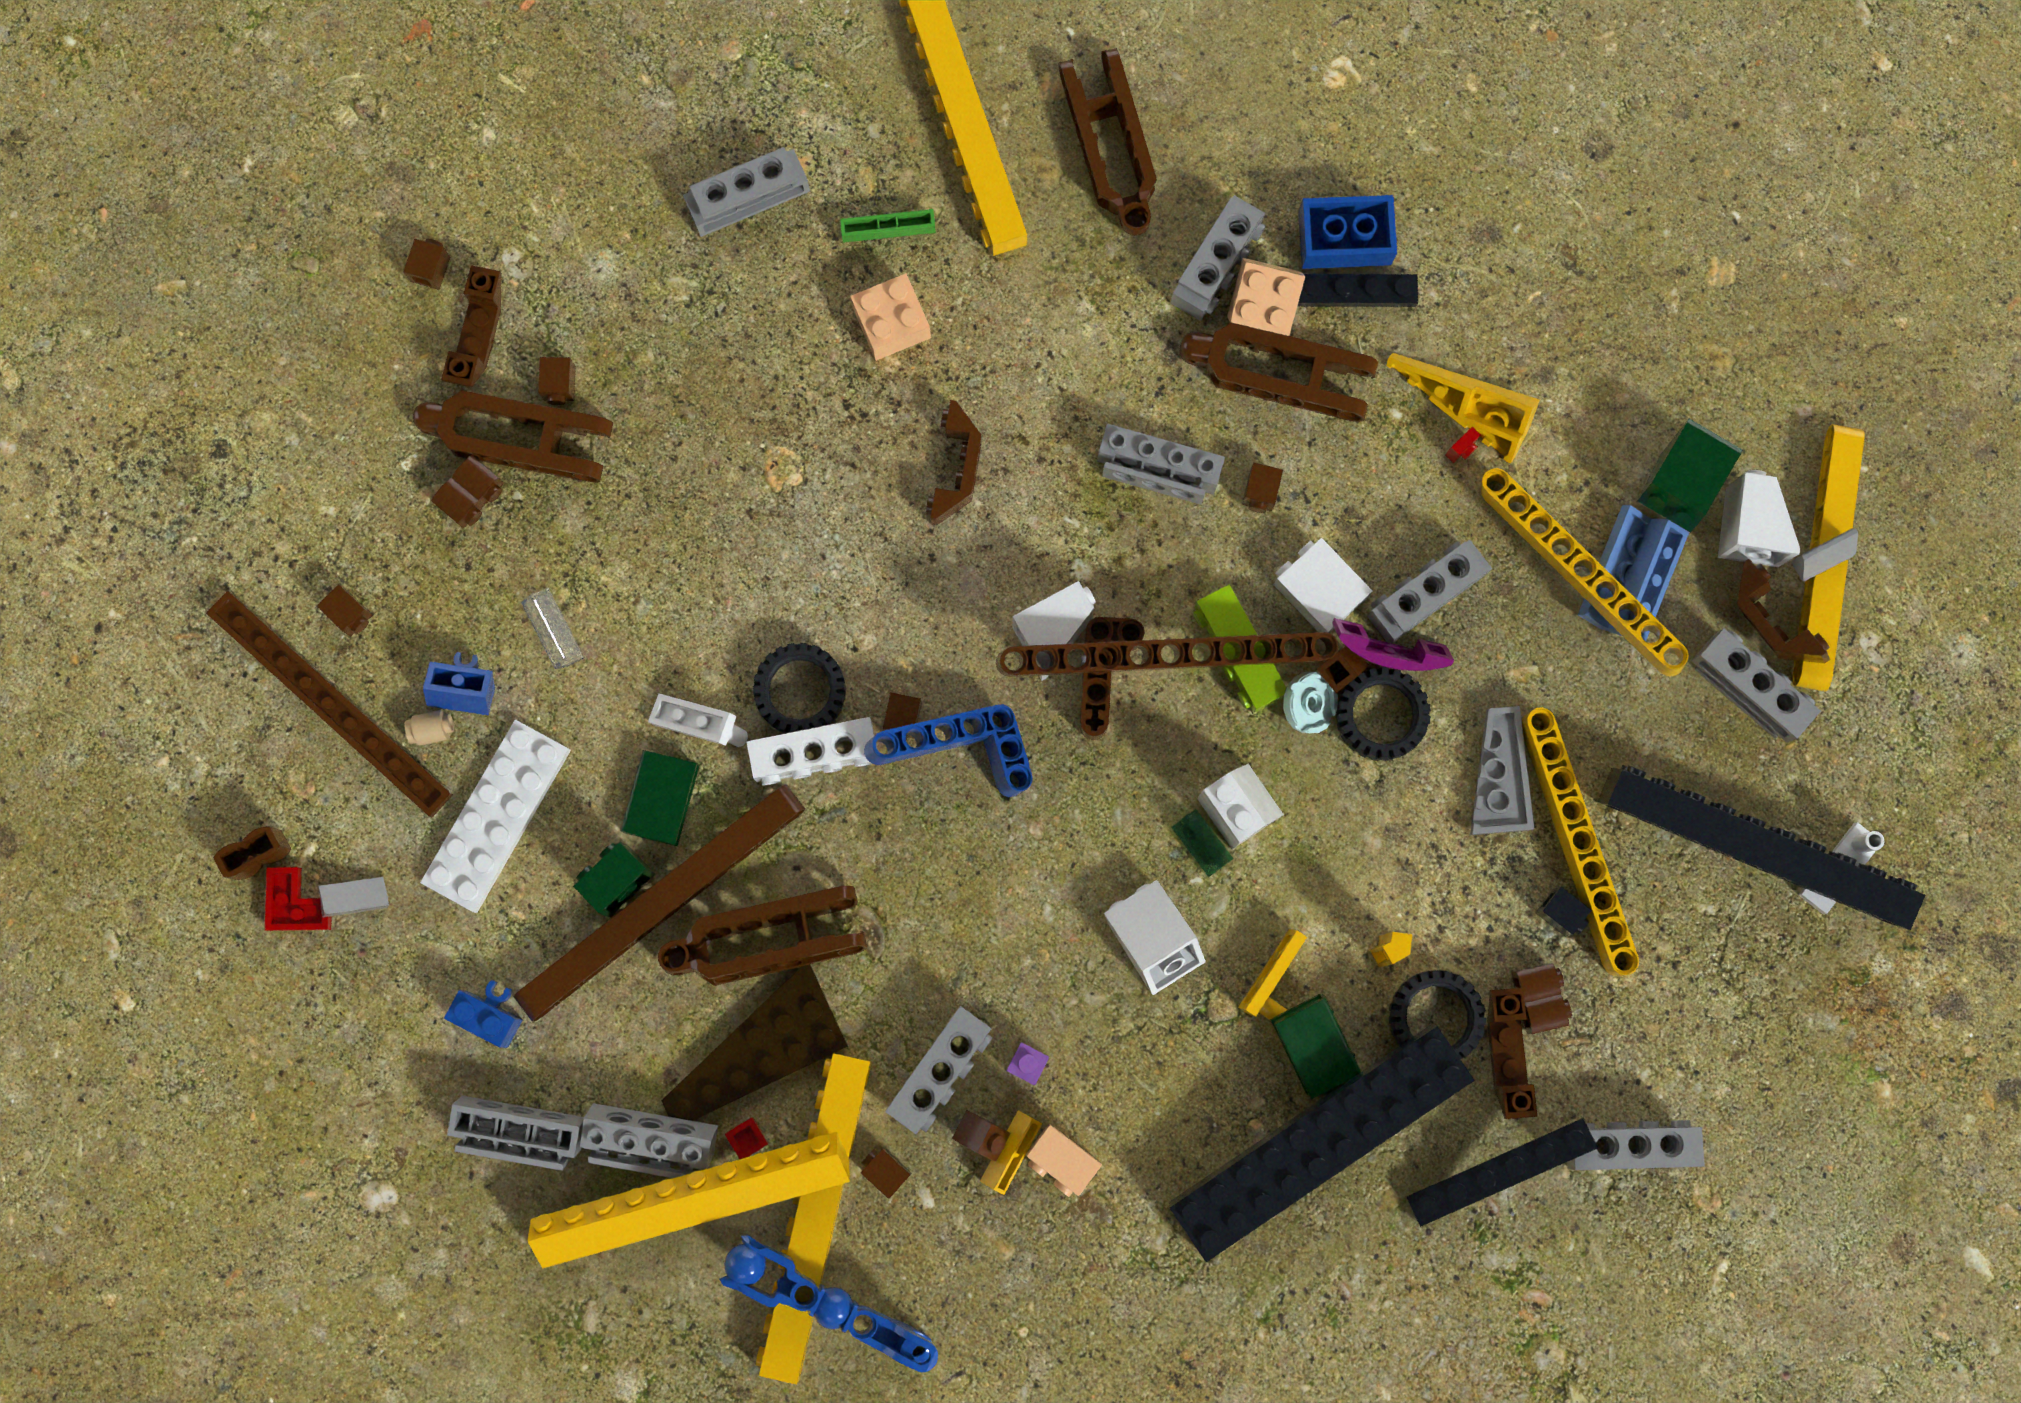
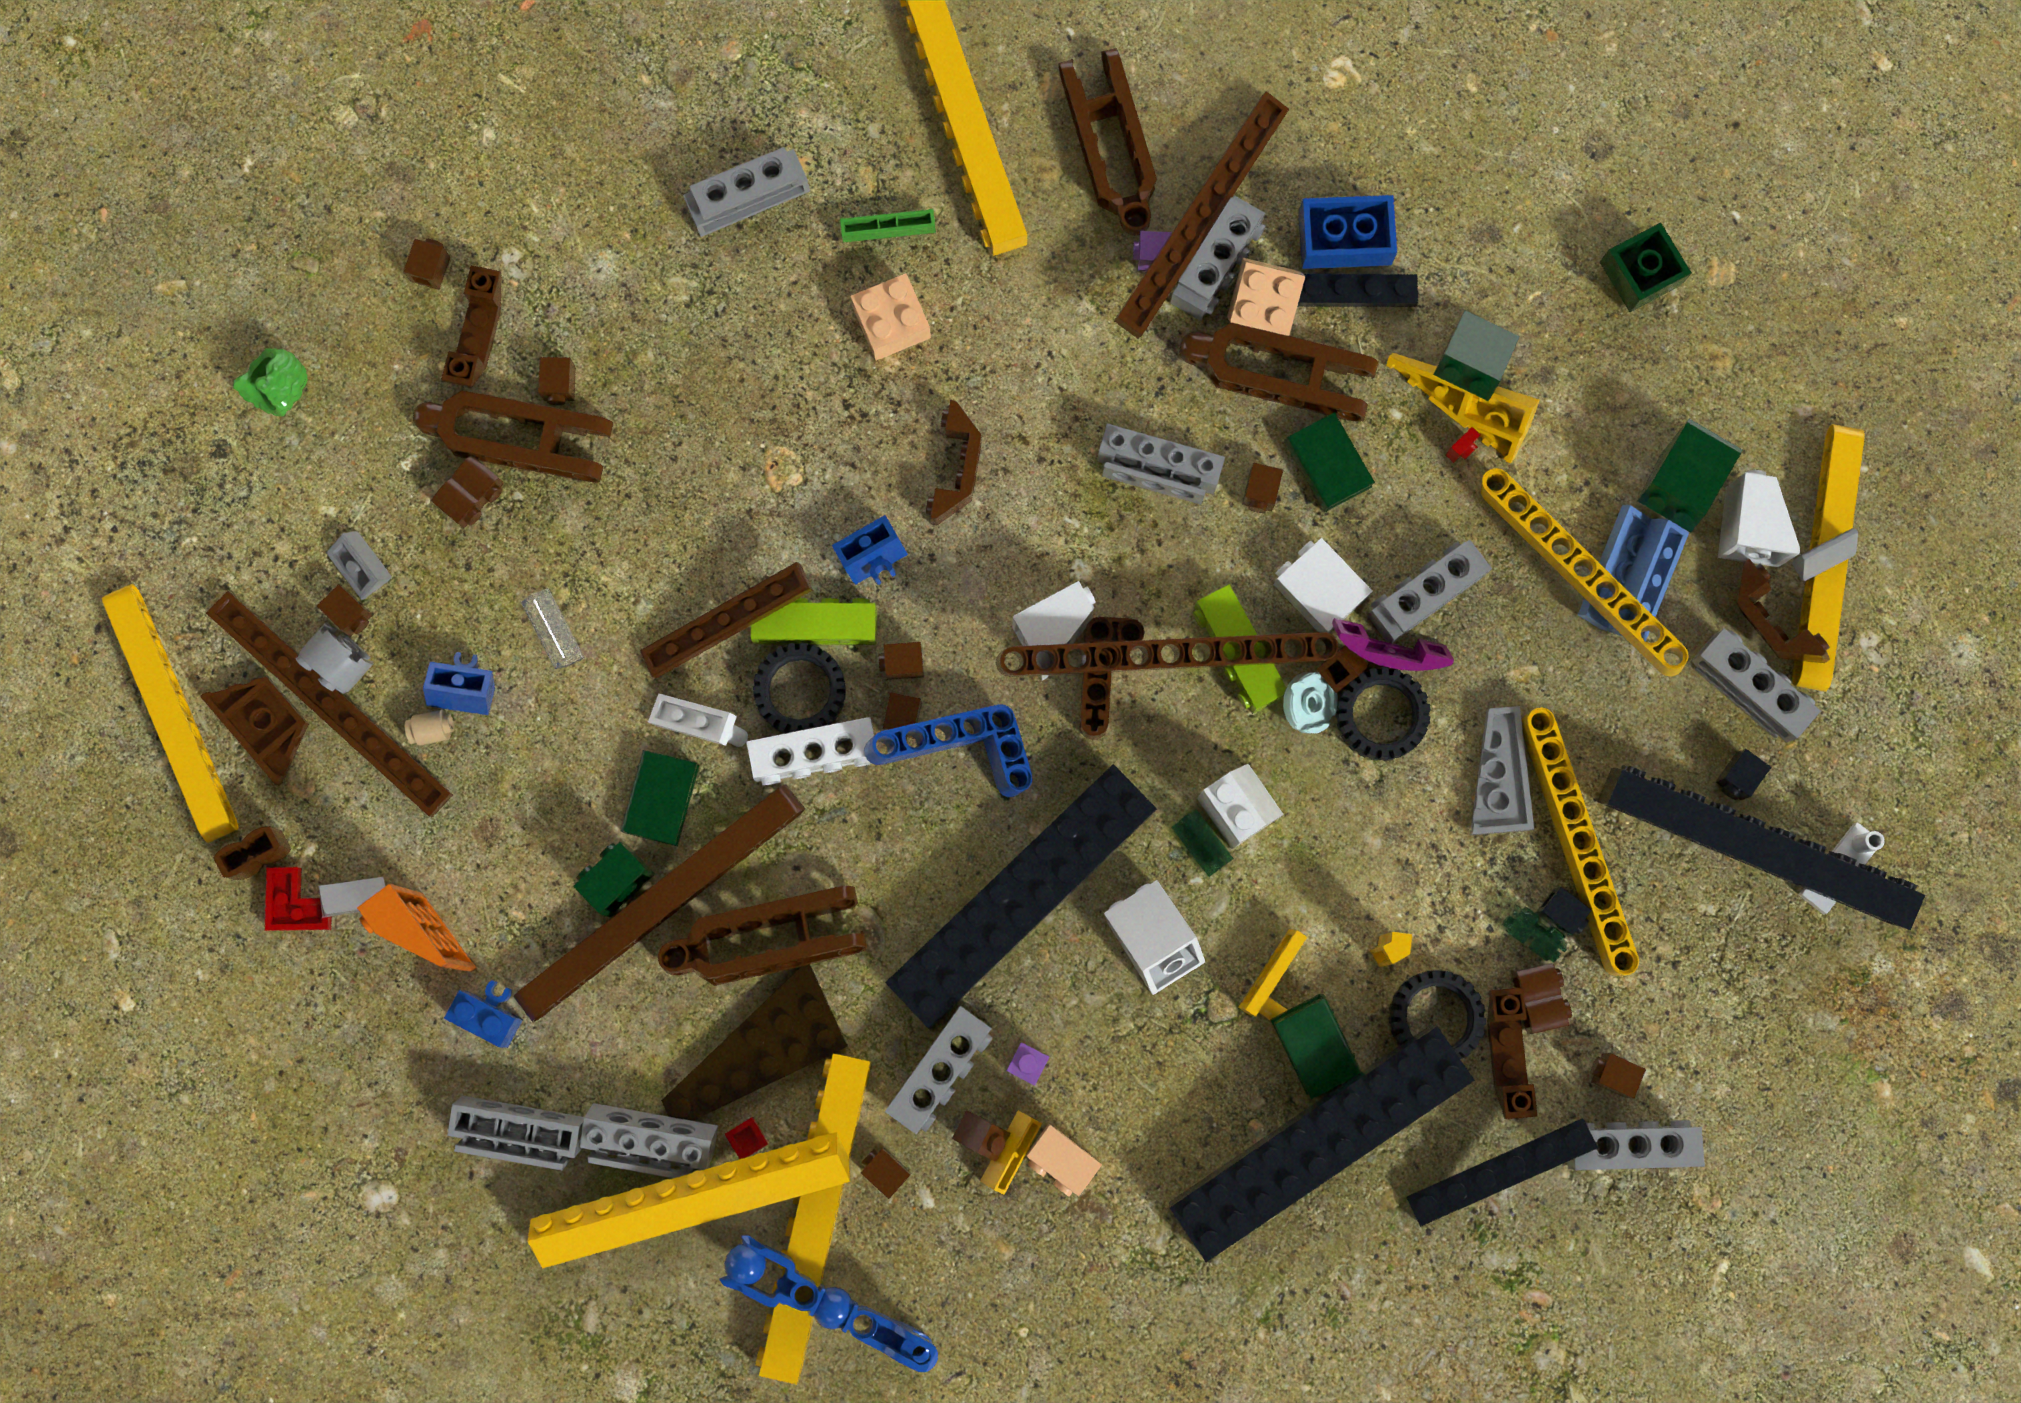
(170, 713): none -> yellow beam
(261, 723): none -> reddish brown wing
(273, 381): none -> bright green hair
(335, 659): none -> light grey brick
(358, 564): none -> light grey slope
(413, 924): none -> orange slope
(495, 816): white plate -> none
(726, 620): none -> reddish brown tile
(819, 623): none -> lime brick
(870, 551): none -> blue brick
(902, 660): none -> reddish brown brick
(1021, 896): none -> black brick
(1148, 247): none -> medium lavender brick
(1201, 215): none -> reddish brown plate
(1329, 462): none -> dark green piece
(1476, 355): none -> brick
(1546, 939): none -> clear green hinge
(1617, 1075): none -> reddish brown brick
(1645, 267): none -> dark green brick
(1742, 775): none -> black brick

